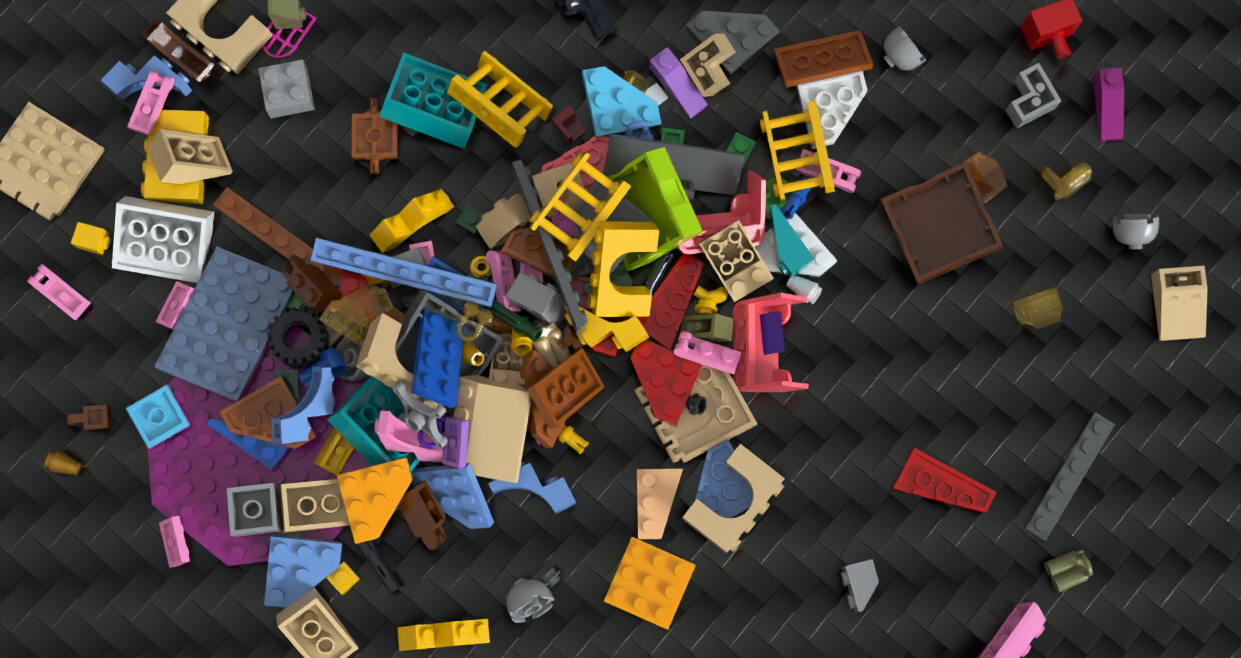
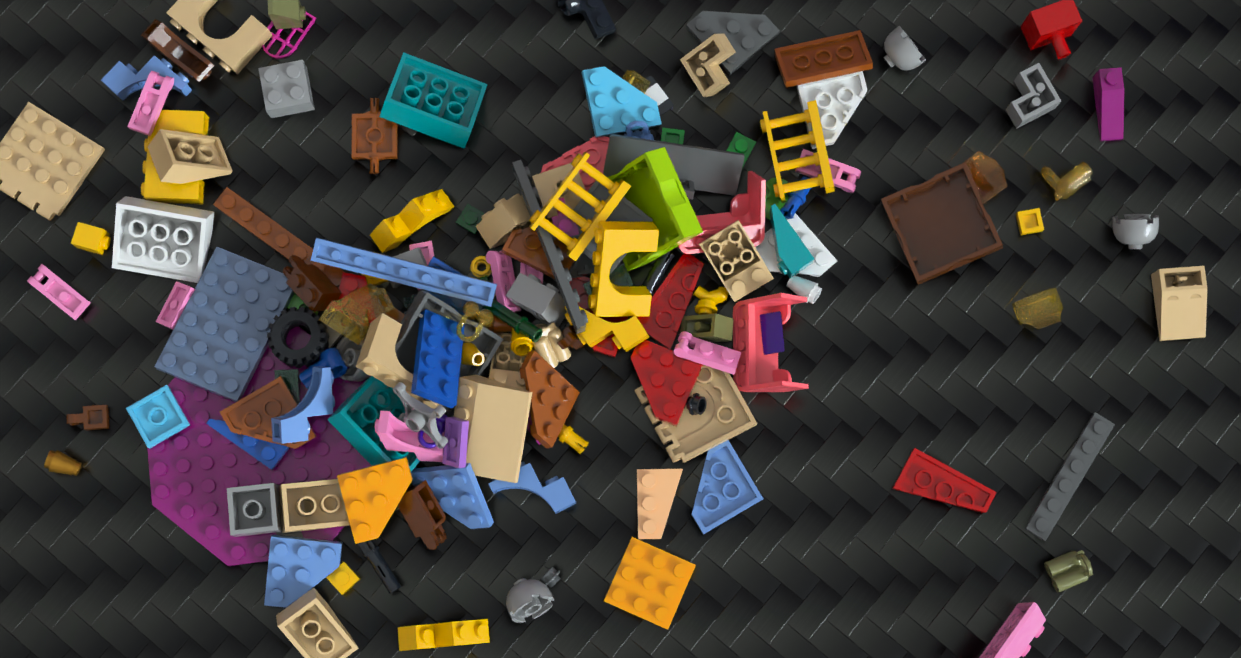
(174, 541): bright pink plate -> none
(334, 453): yellow slope -> none
(488, 112): yellow fence -> none
(565, 388): dark orange plate -> none
(568, 125): dark red panel -> none
(677, 82): medium lavender slope -> none
(762, 483): tan arch -> none
(861, 583): light grey slope -> none
(1029, 221): none -> yellow plate

